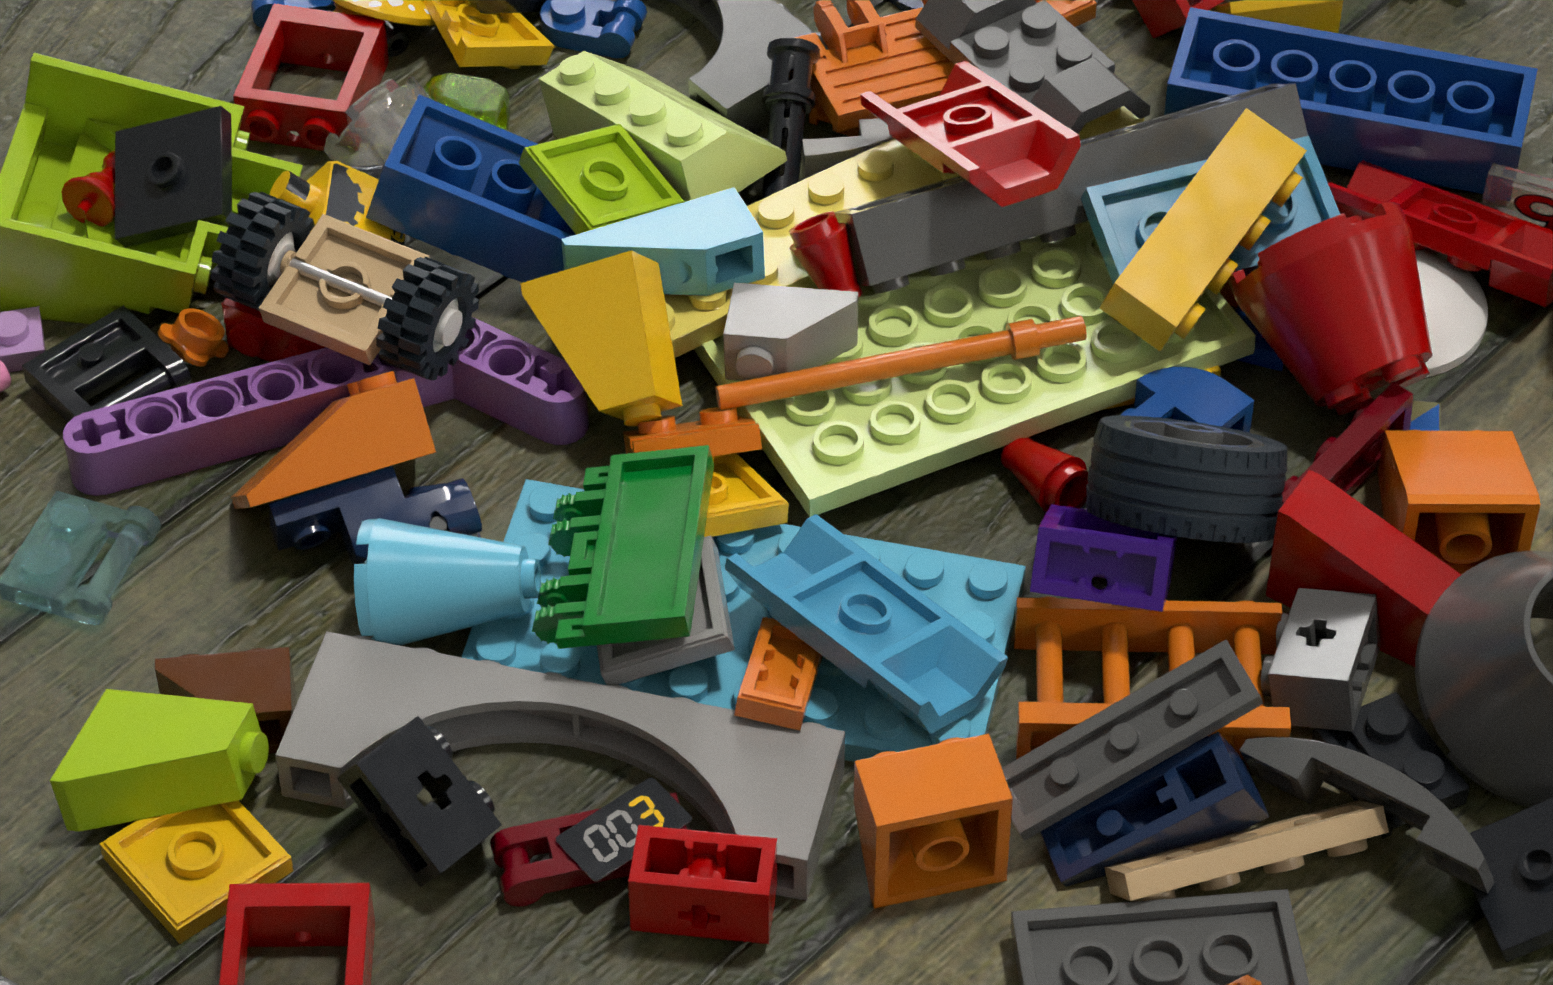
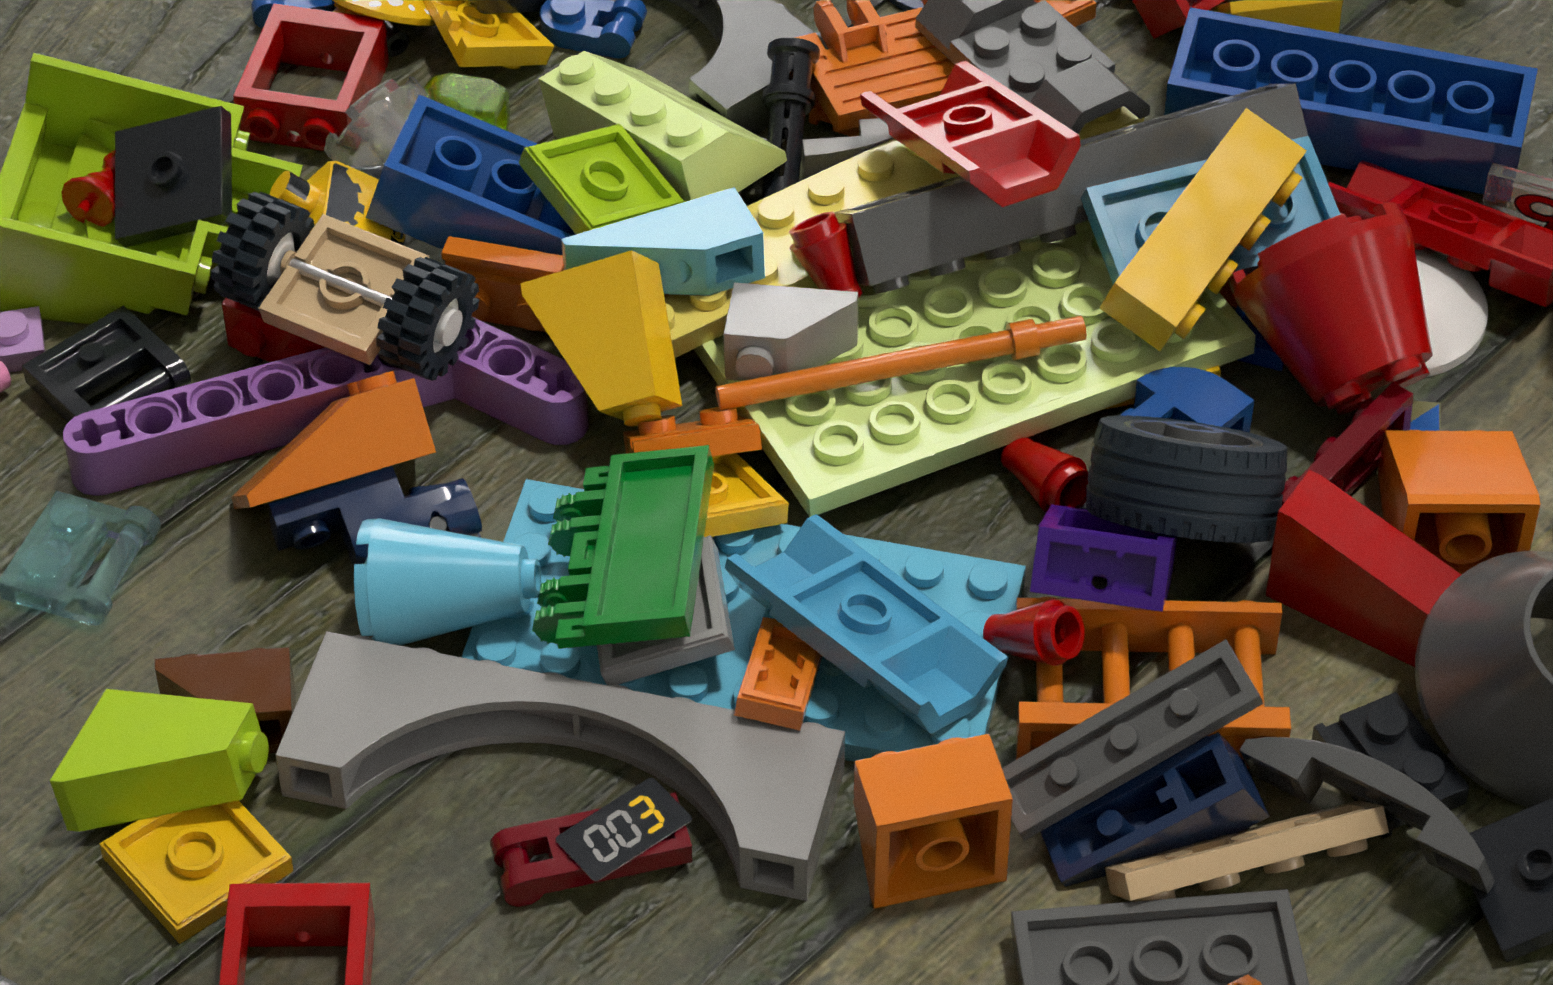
(195, 337): orange plate -> none
(386, 791): black brick -> none
(499, 275): none -> orange plate
(703, 884): red brick -> none
(1040, 632): none -> red cone
(1323, 658): dark grey brick -> none

